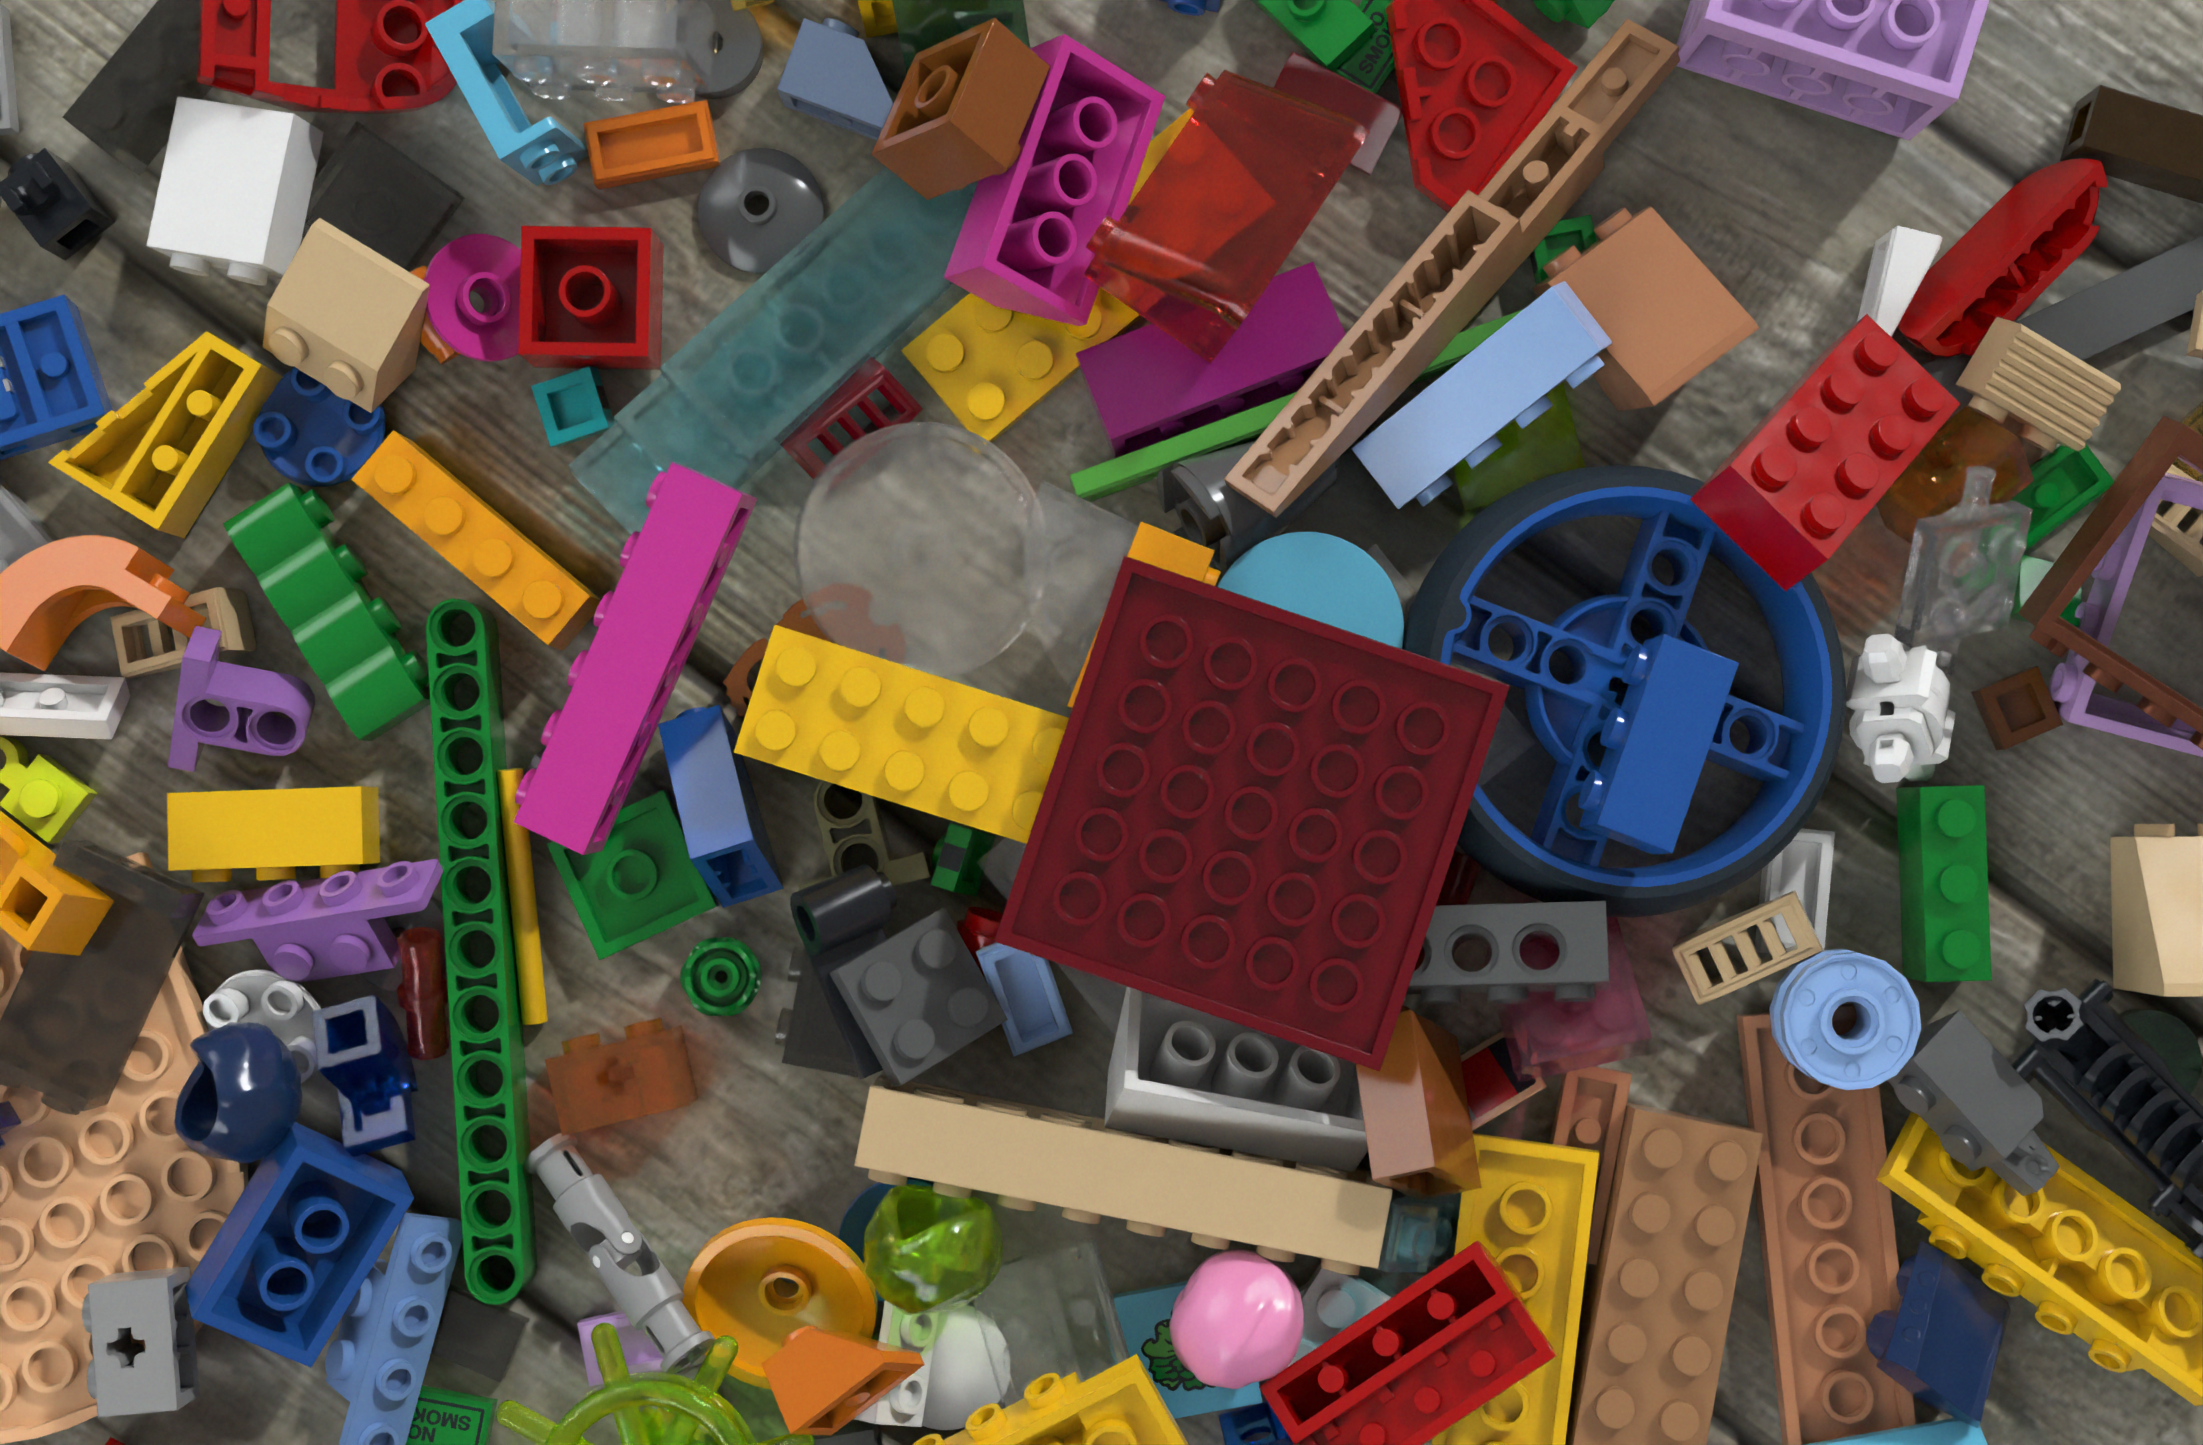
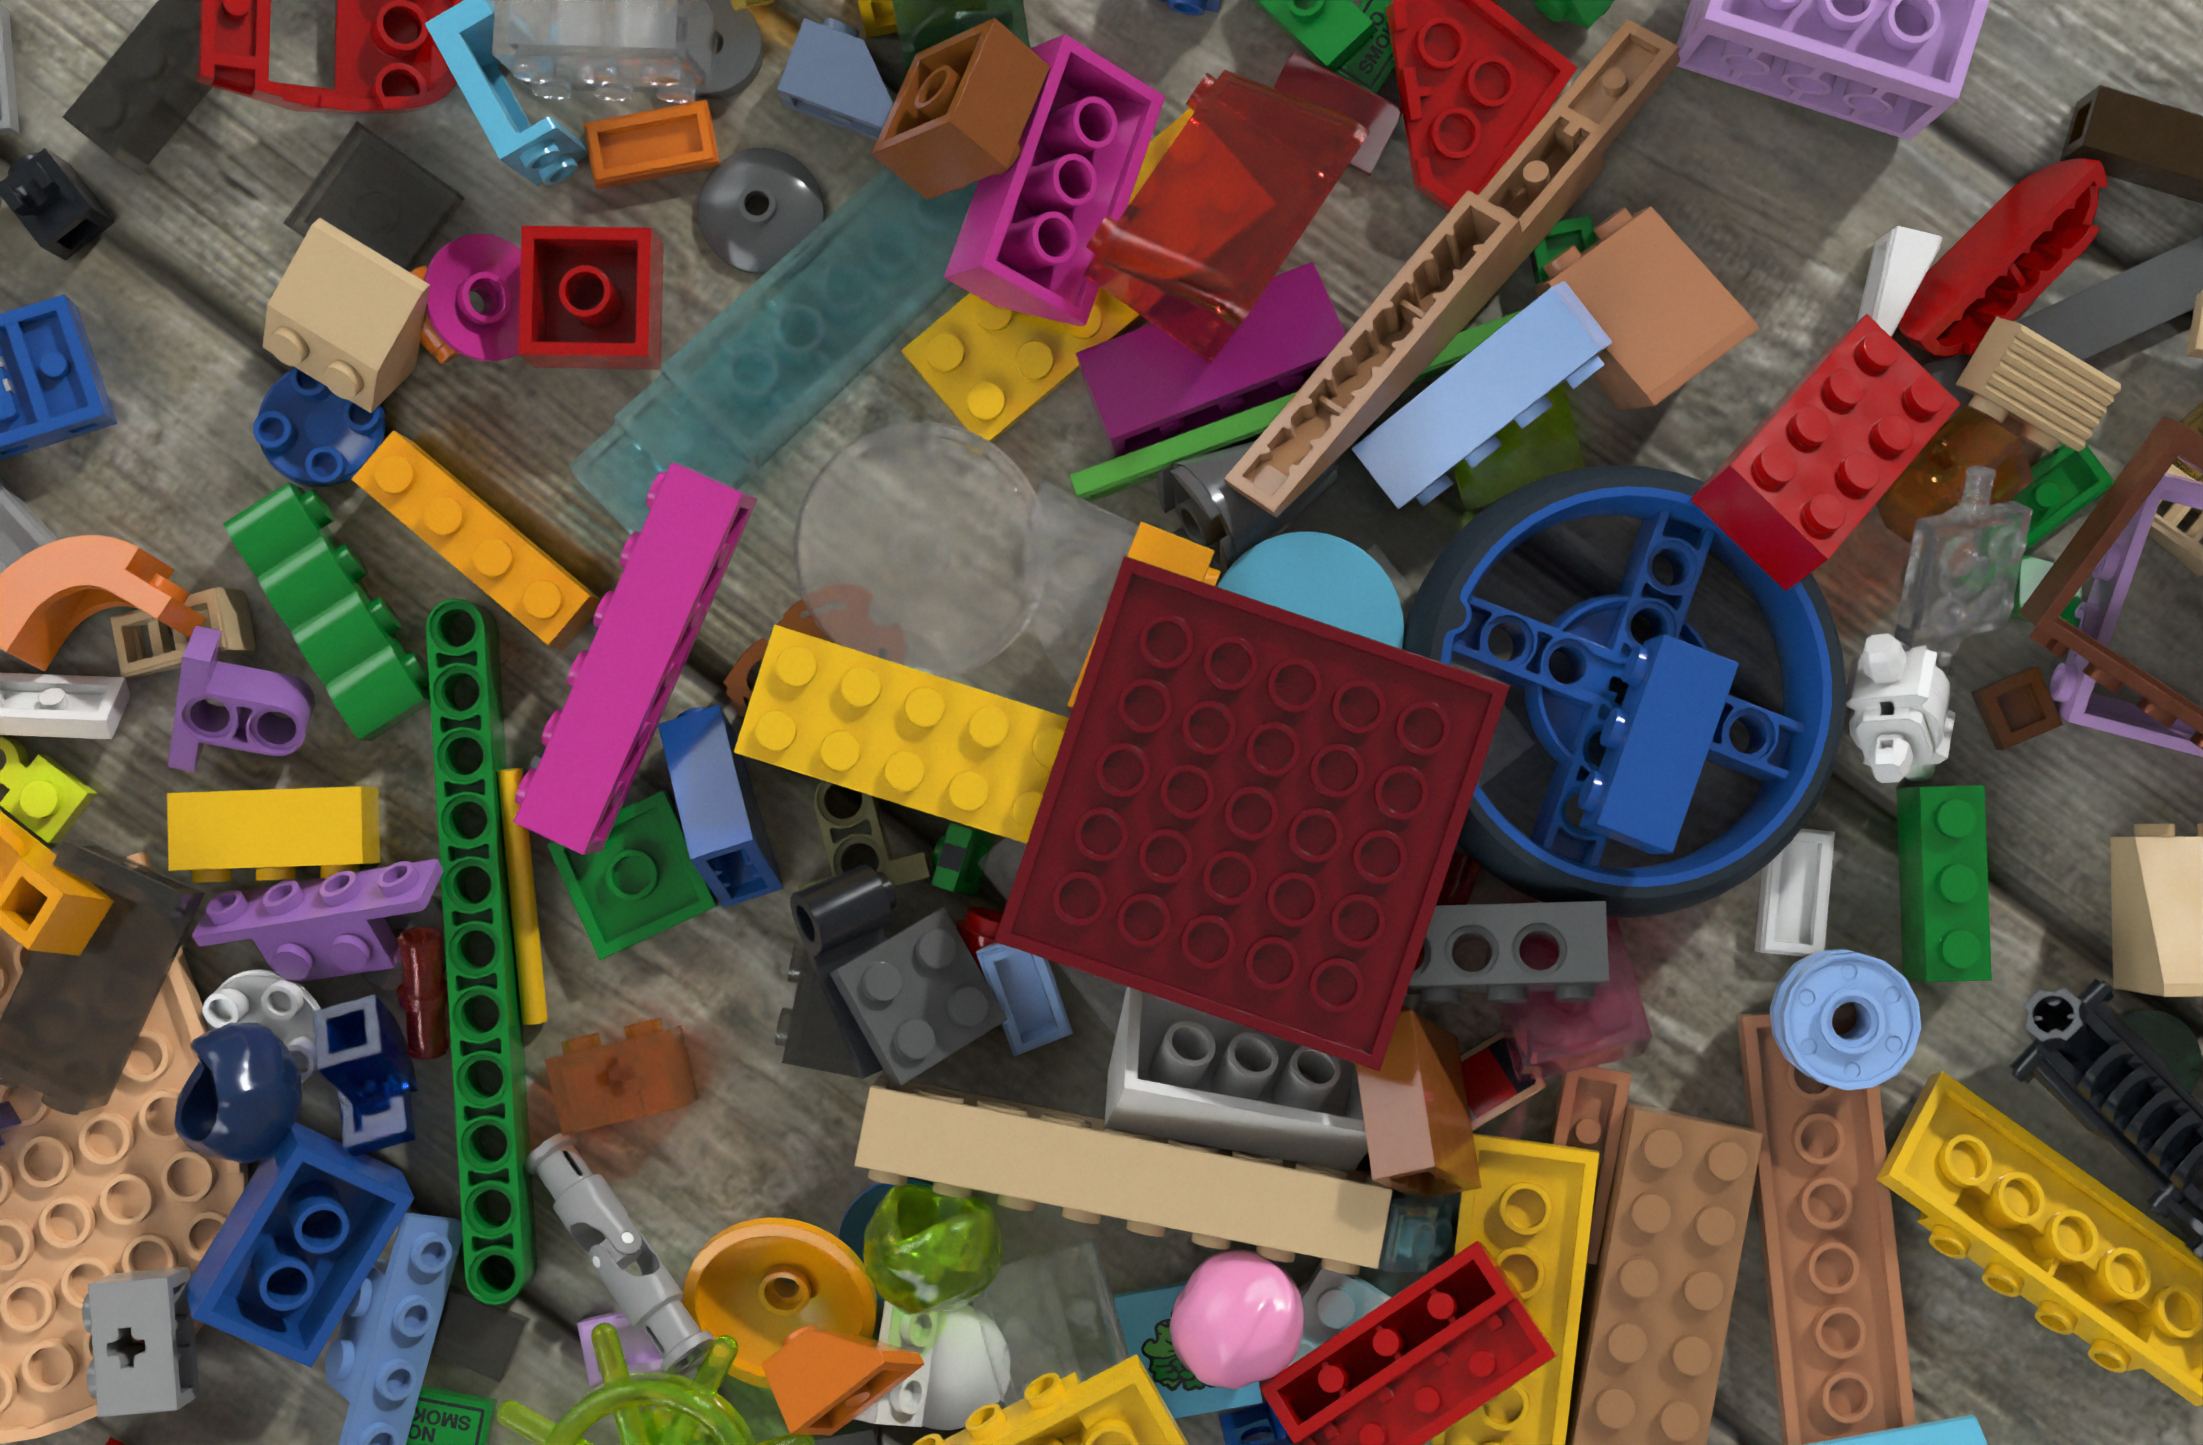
(175, 436): yellow wedge -> none
(234, 189): white brick -> none
(573, 406): teal plate -> none
(700, 979): green plate -> none
(852, 392): dark red slope -> none
(1706, 989): tan slope -> none
(1941, 1335): dark blue slope -> none
(1976, 1103): dark grey hinge -> none

